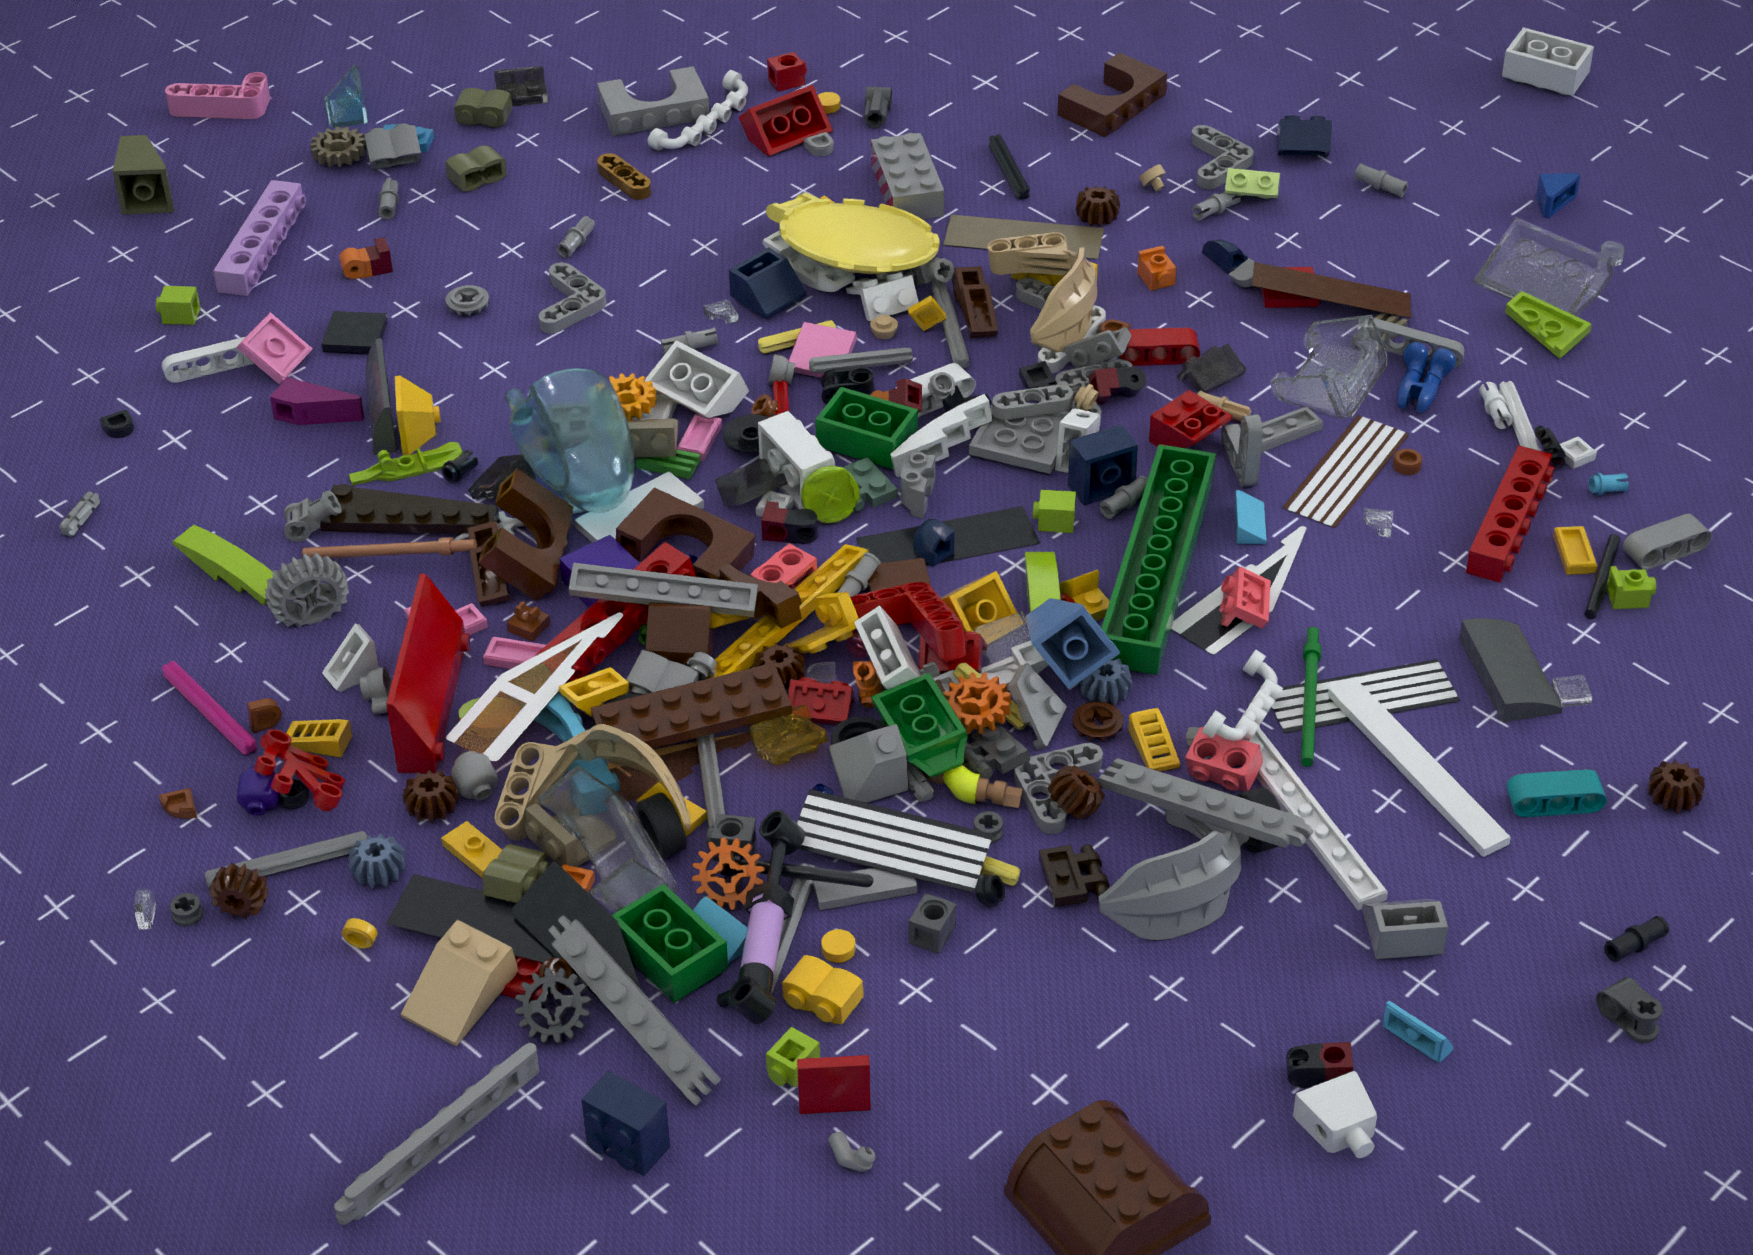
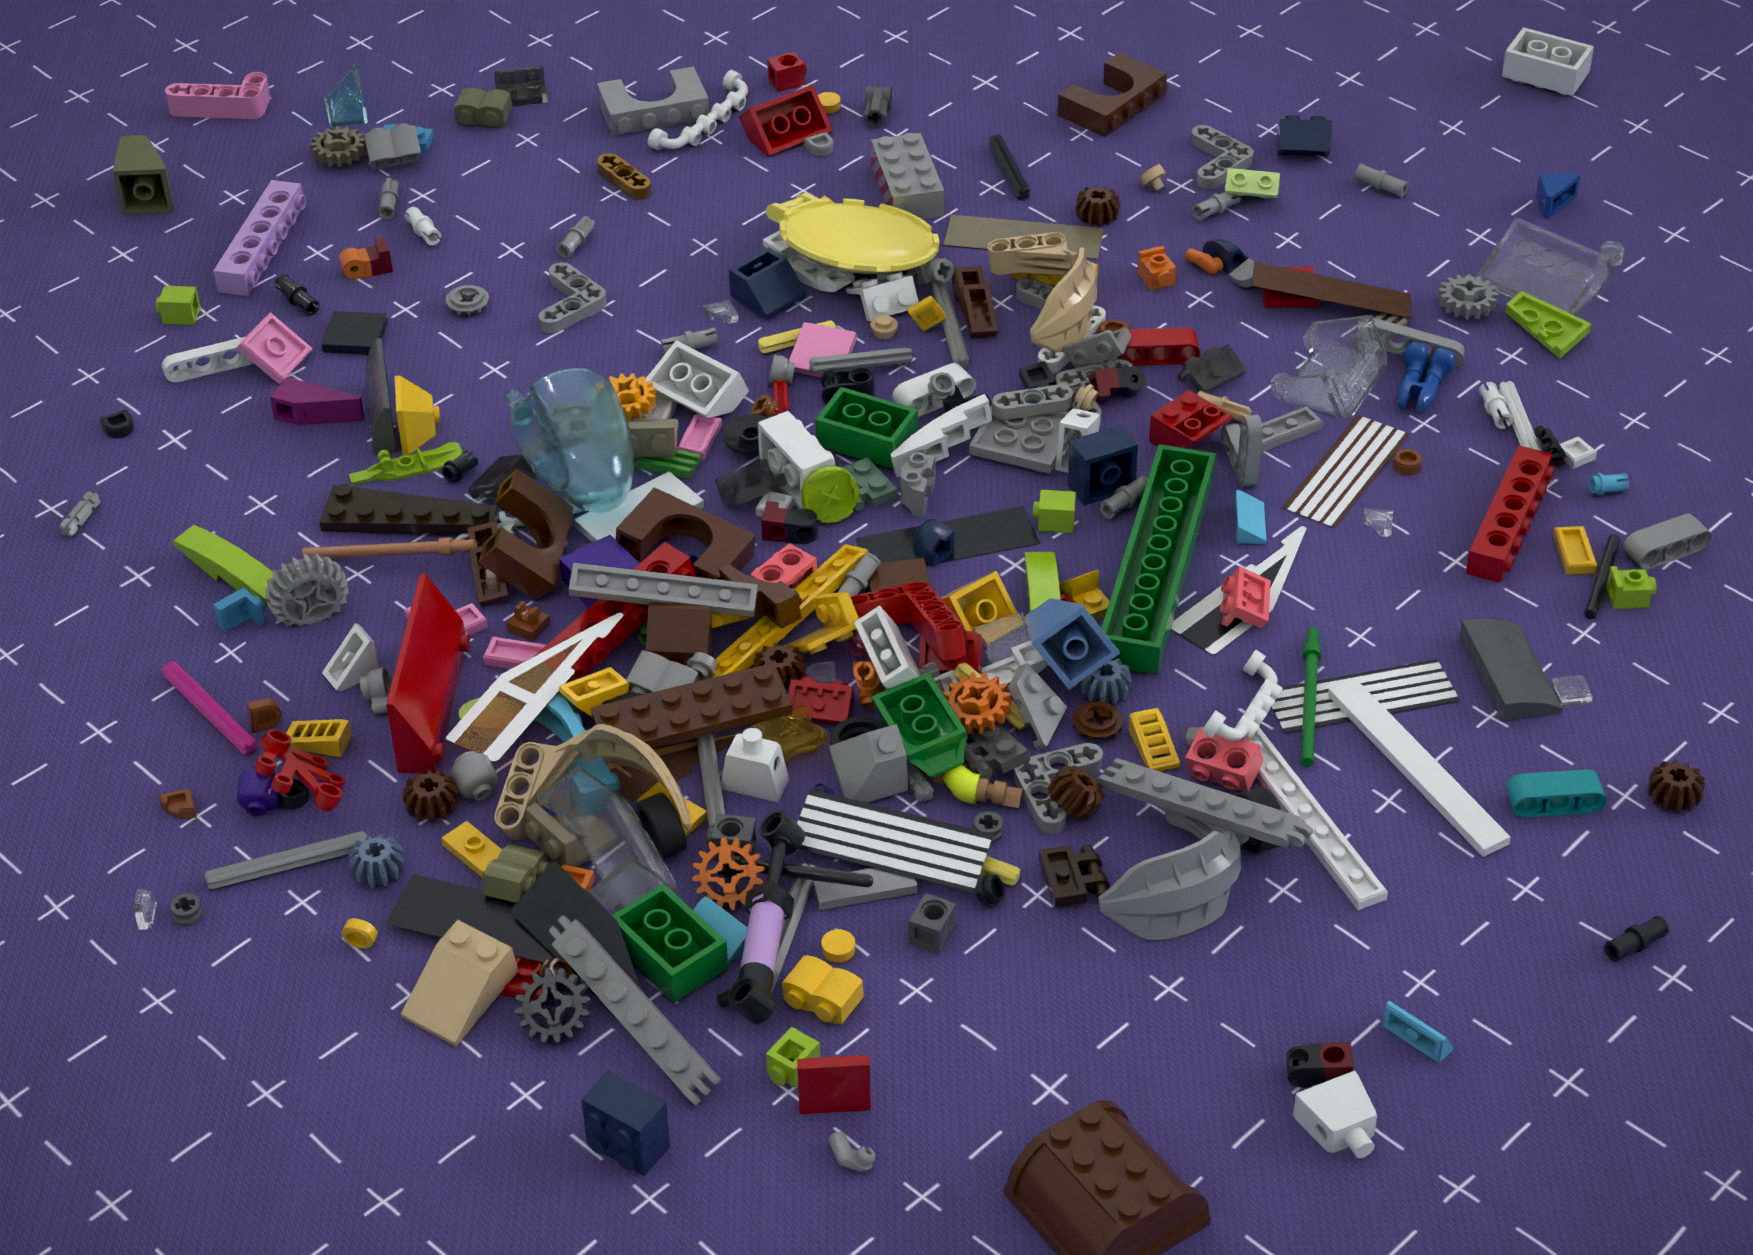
(238, 609): none -> dark azure bracket
(238, 890): reddish brown gear -> none
(296, 294): none -> black pin
(309, 515): light grey connector -> none
(422, 225): none -> white pin
(437, 1135): light grey hinge -> none
(476, 168): olive brick -> none
(755, 767): none -> white torso
(907, 394): dark red leg -> none
(1204, 261): none -> orange arm
(1406, 928): light grey slope -> none
(1467, 296): none -> light grey gear
(1631, 1009): dark grey piece -> none

